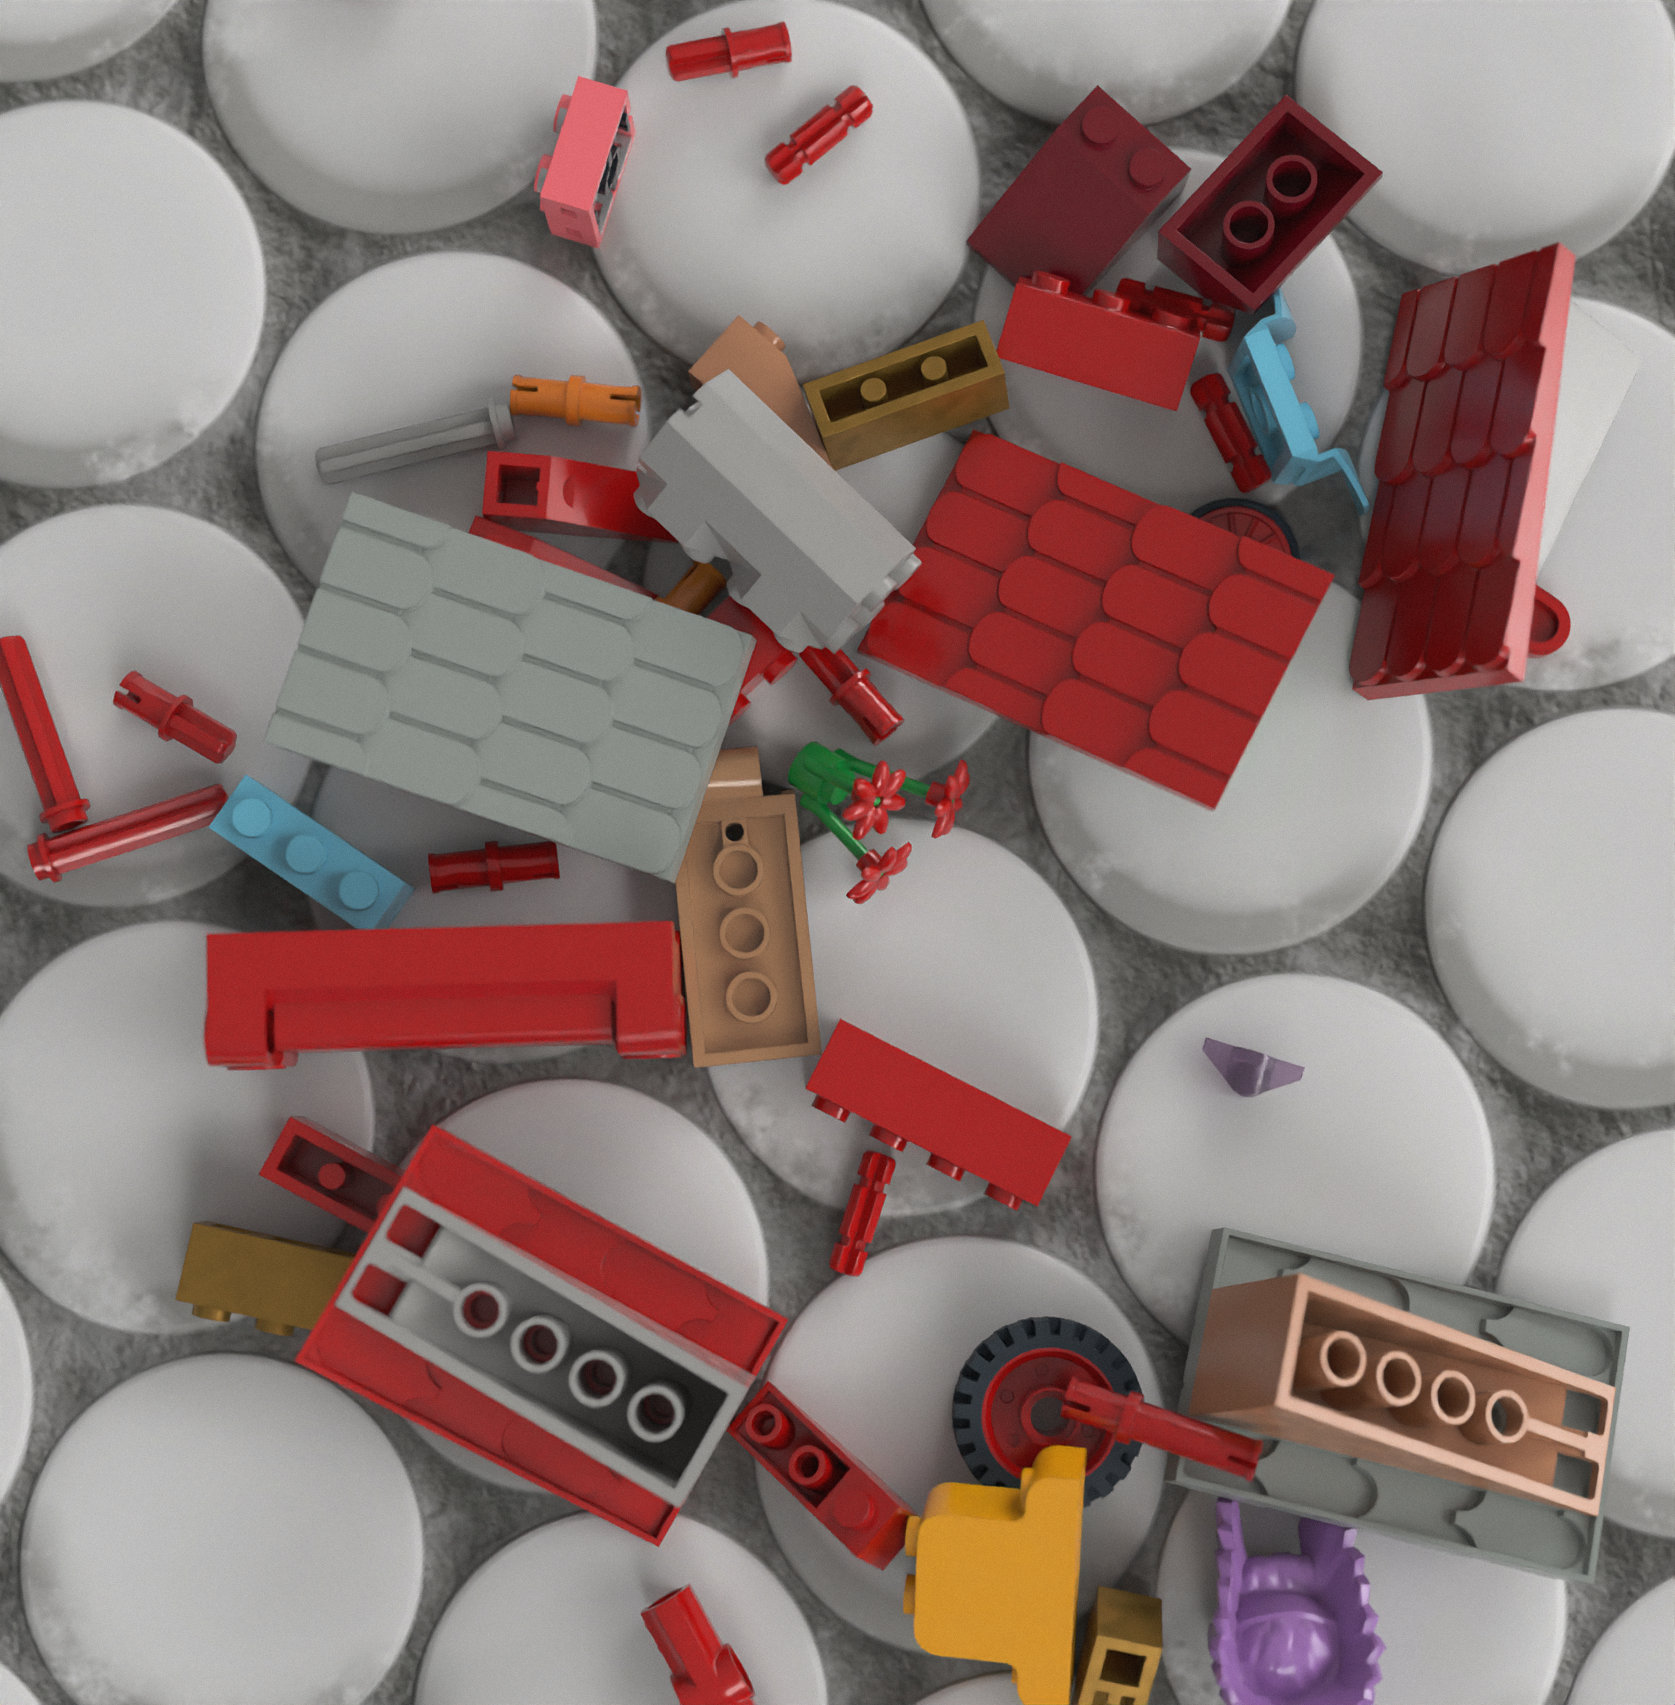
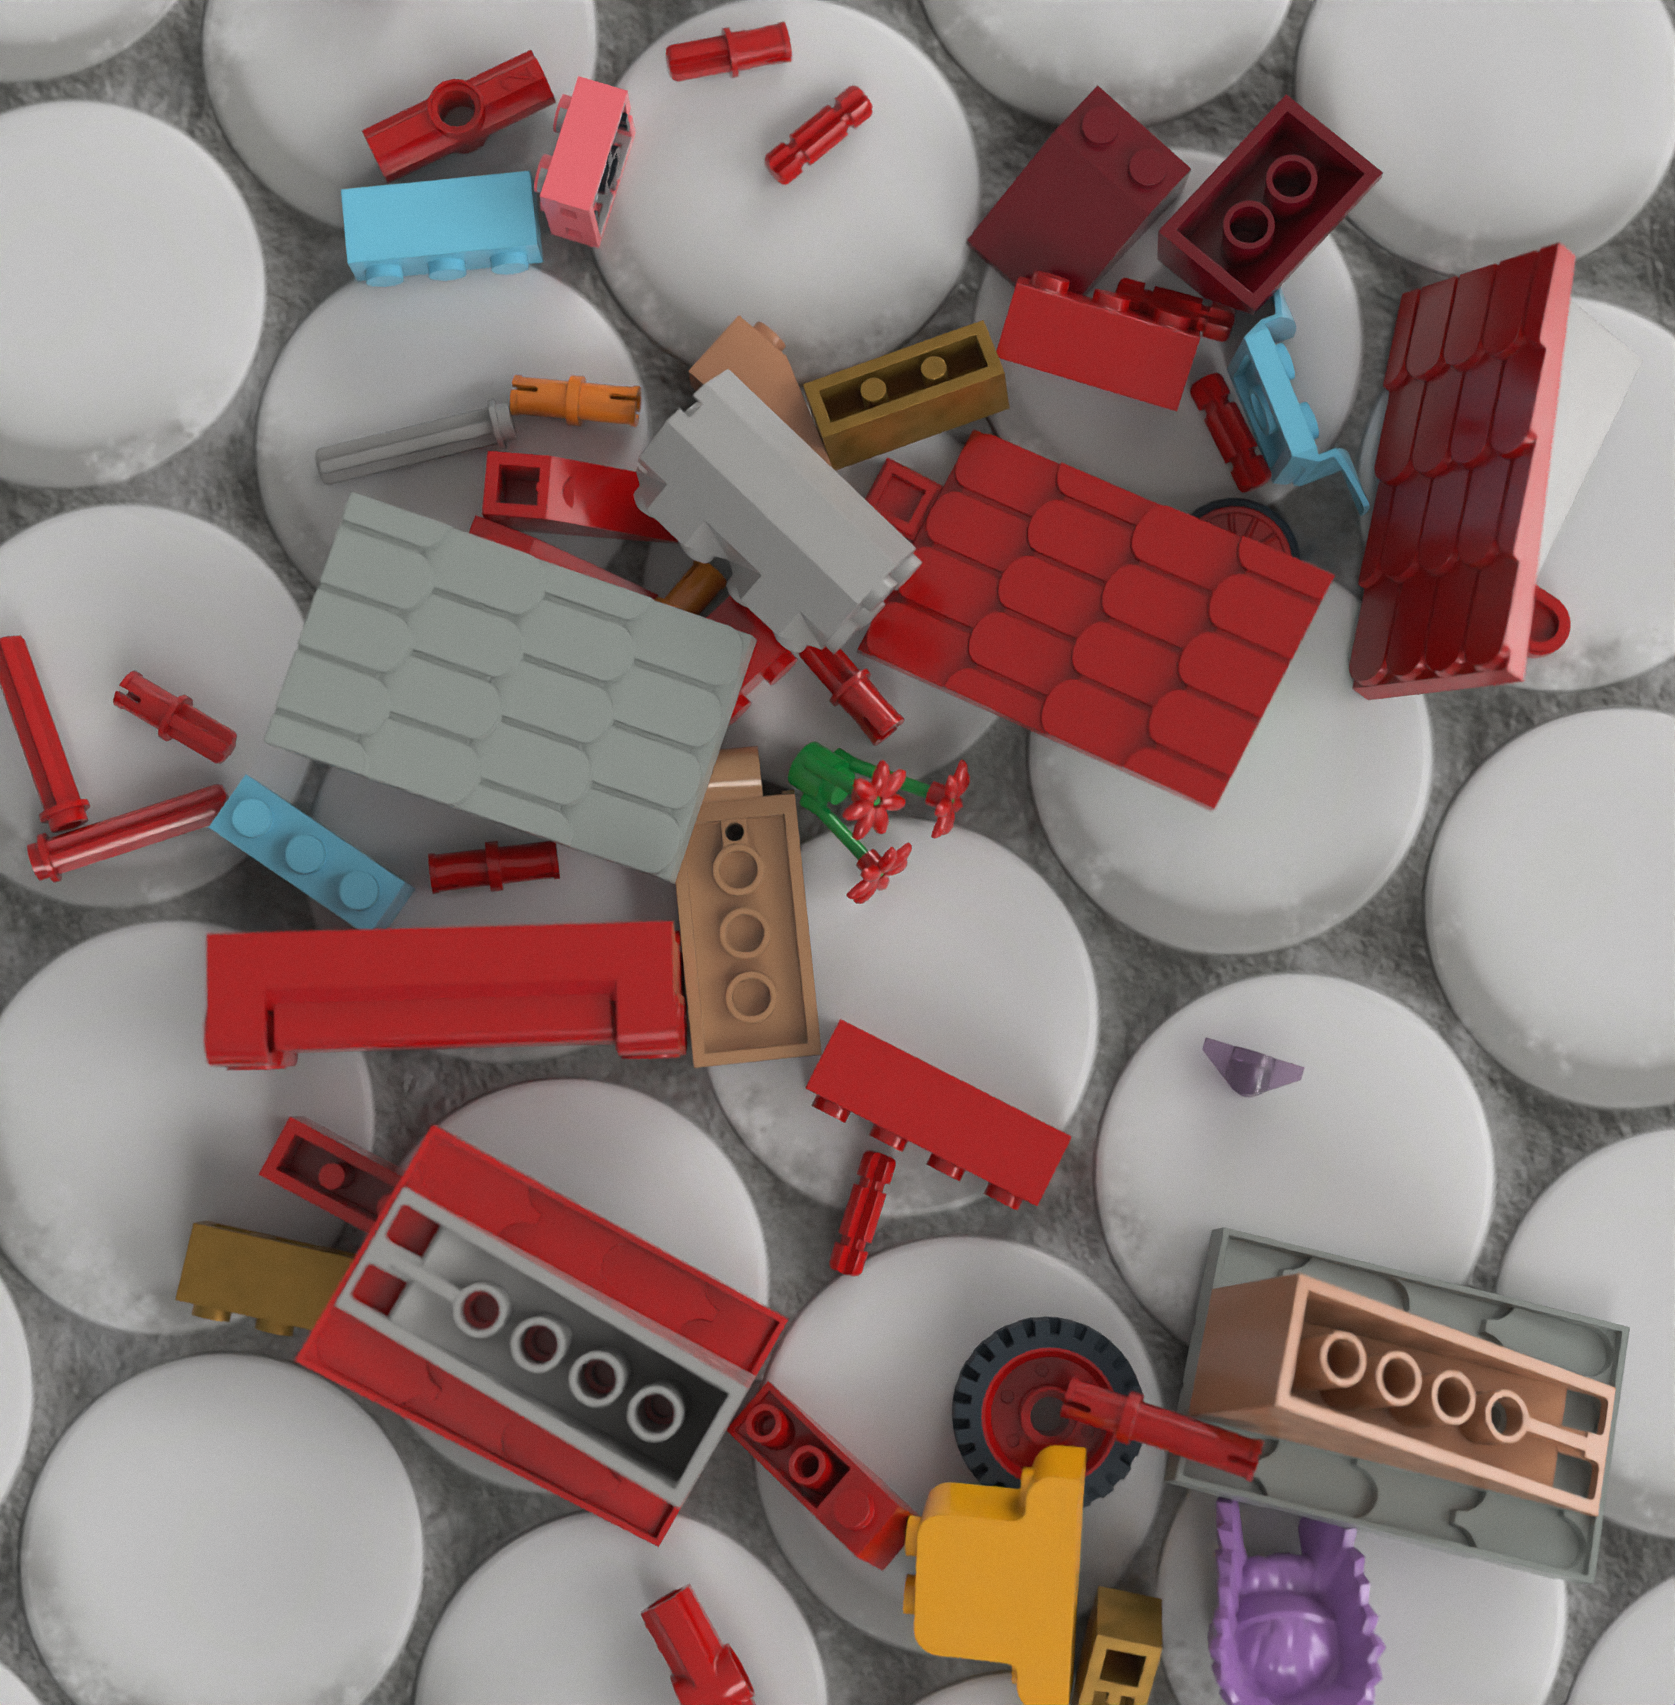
(442, 228): none -> medium azure brick
(496, 97): none -> red piece
(903, 497): none -> red tile

